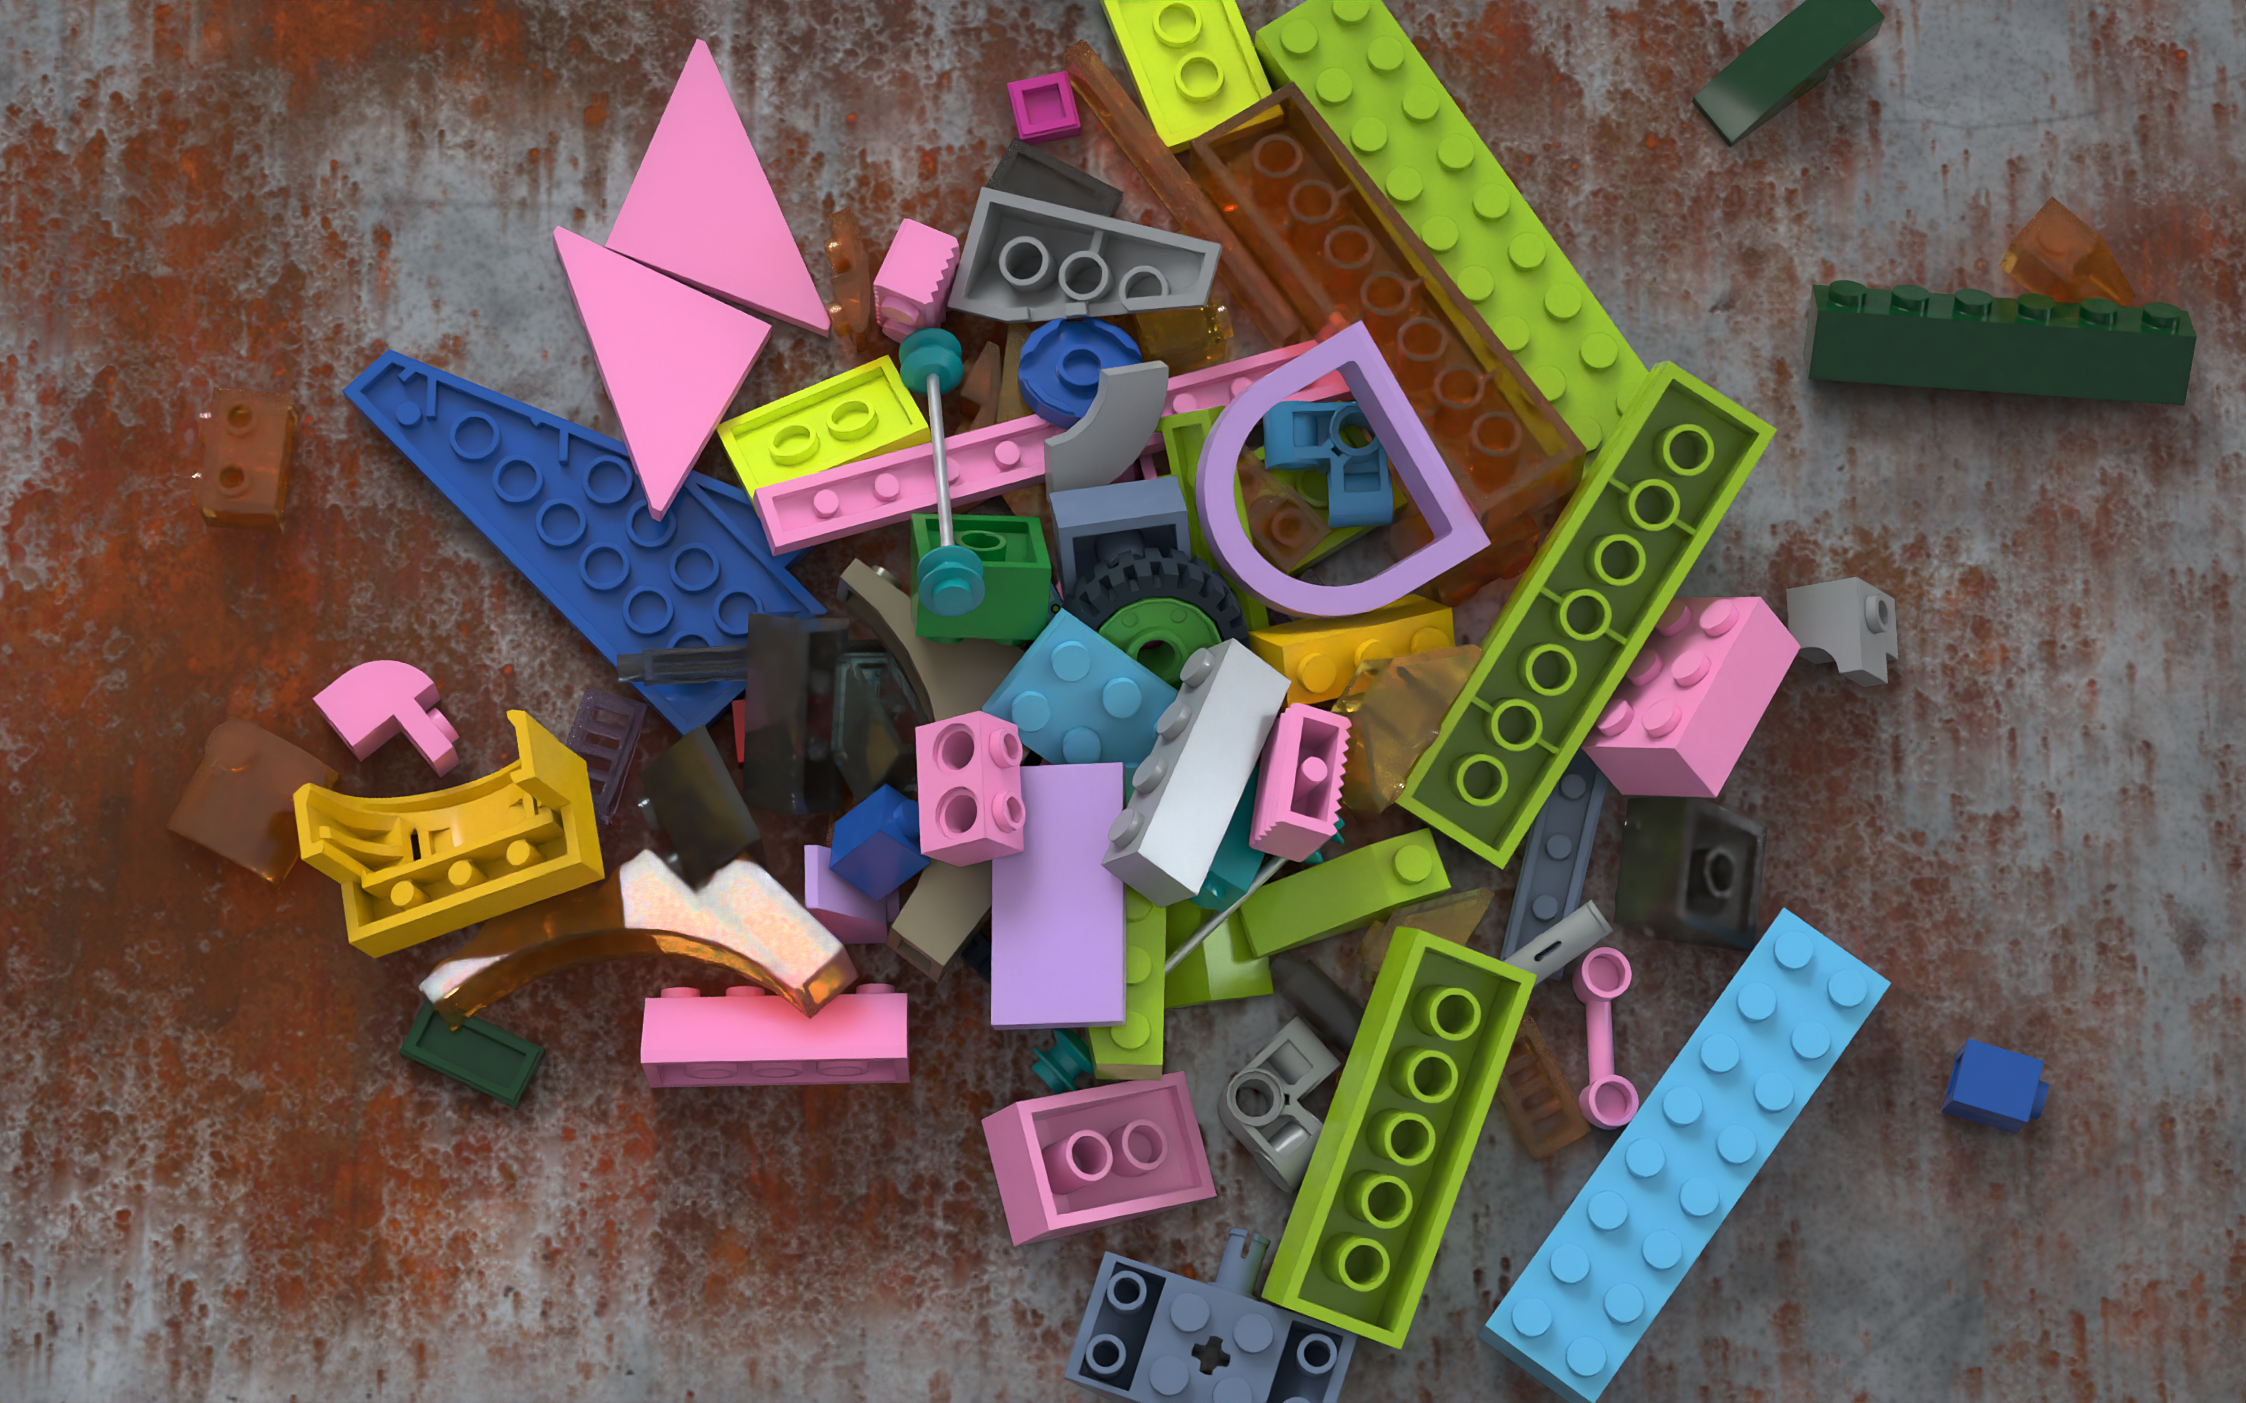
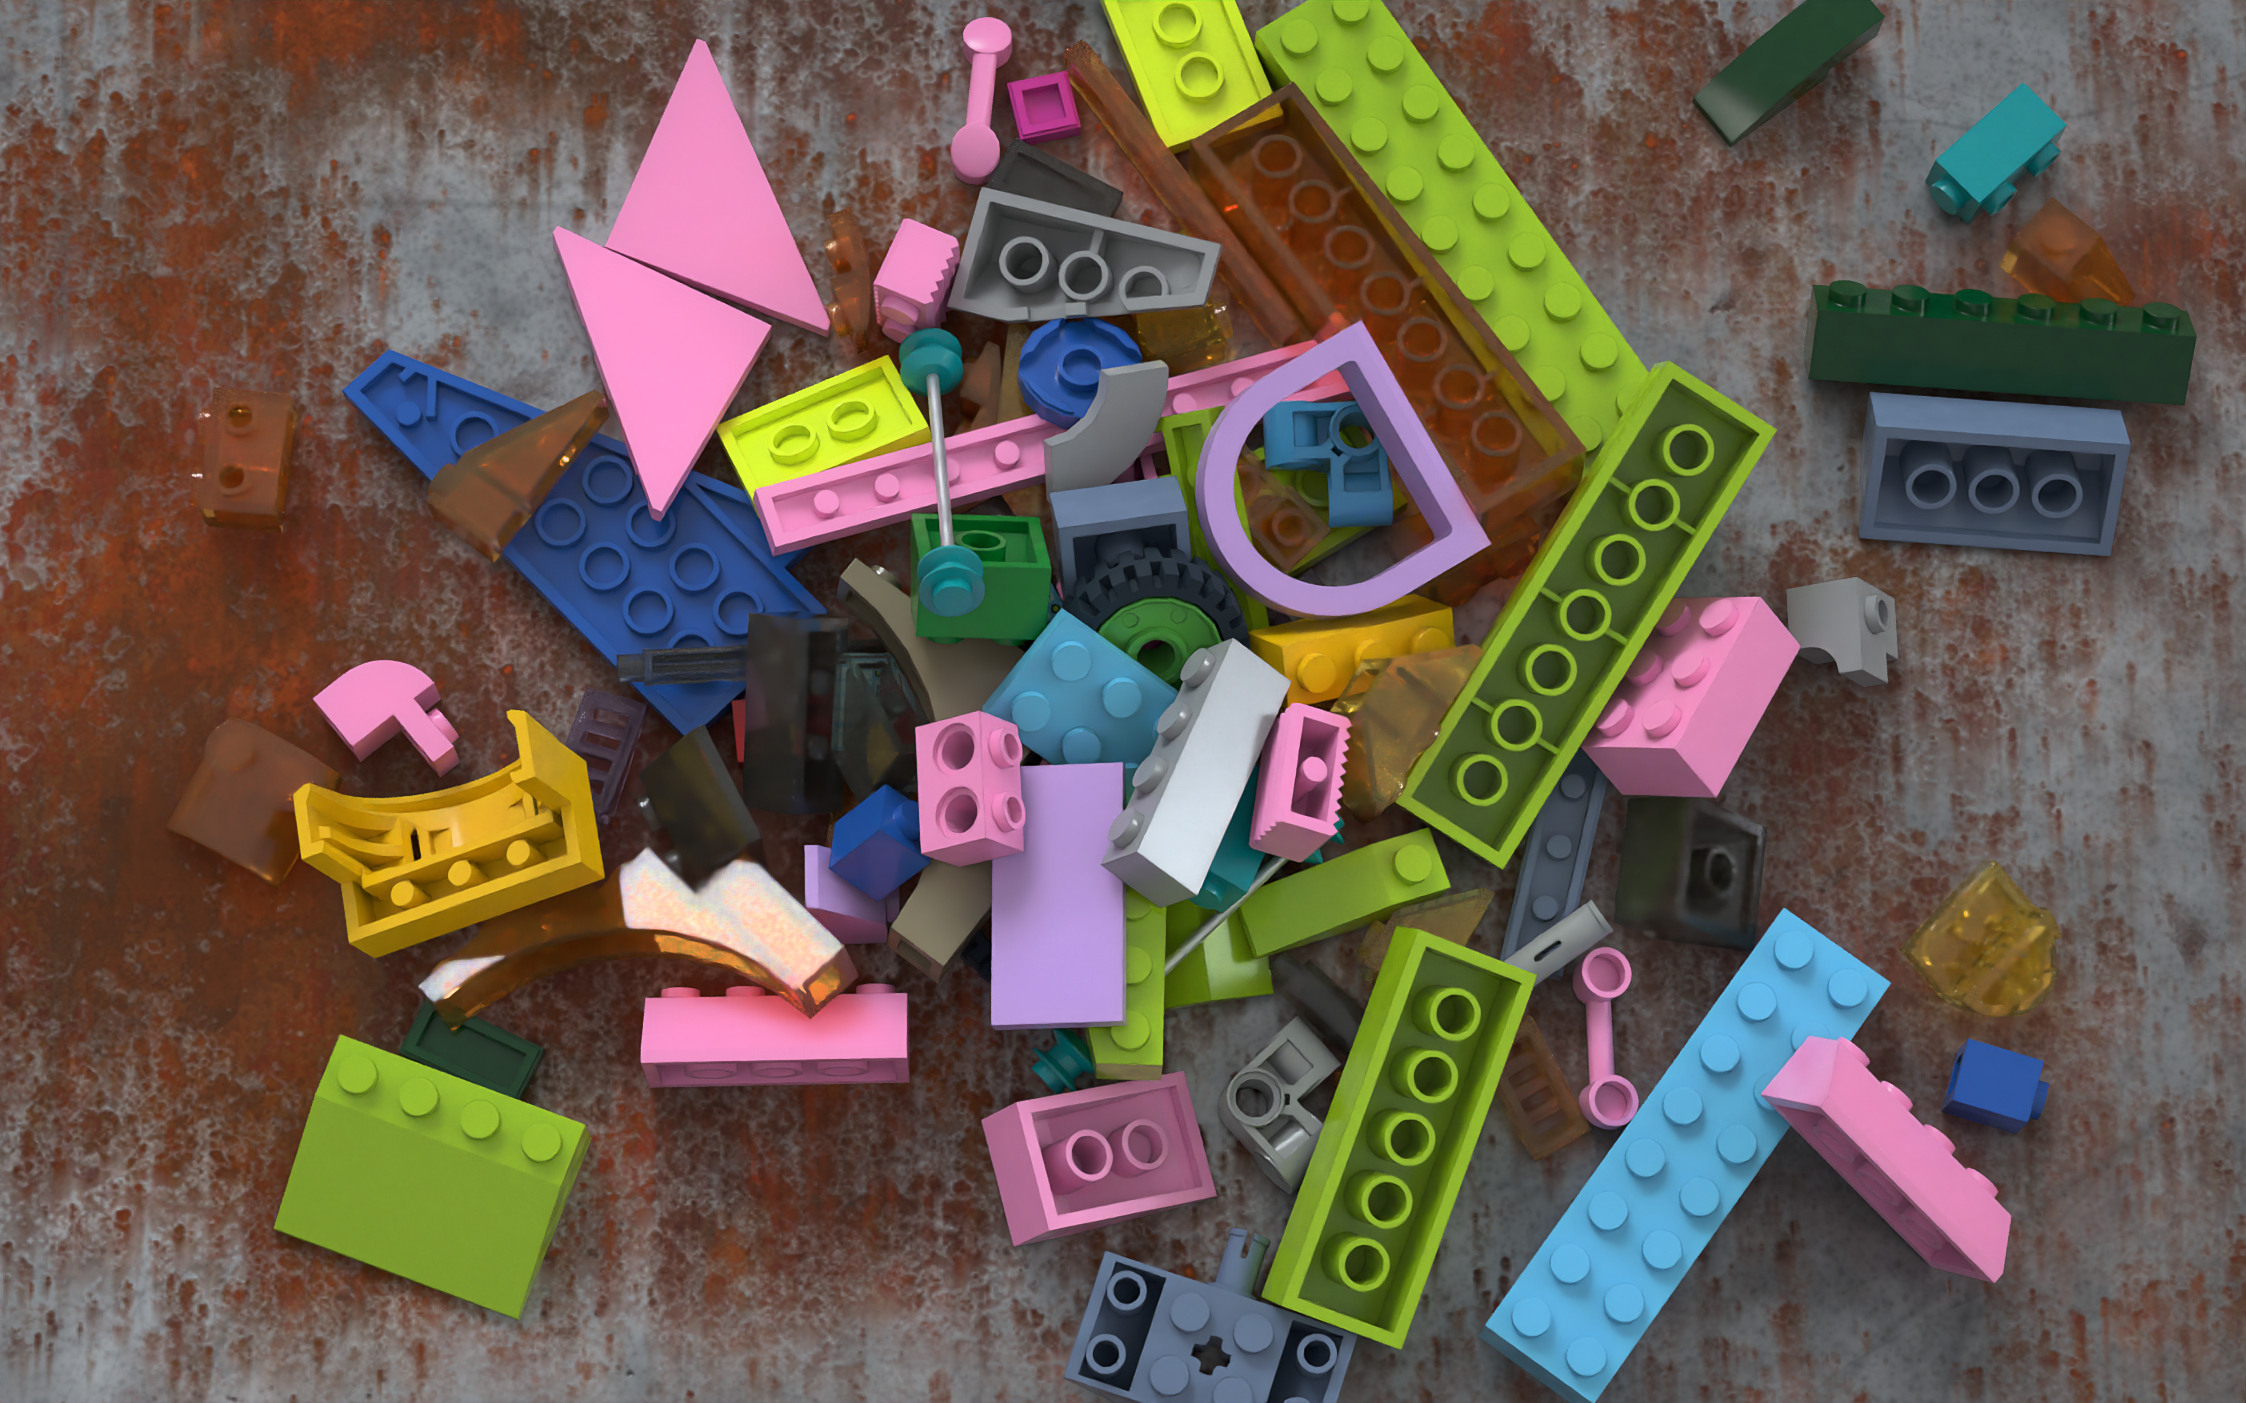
(431, 1177): none -> lime slope
(508, 477): none -> clear orange slope
(975, 146): none -> bright pink bar
(1892, 1158): none -> bright pink slope
(1987, 946): none -> clear yellow slope
(1991, 473): none -> sand blue slope
(1995, 154): none -> teal brick

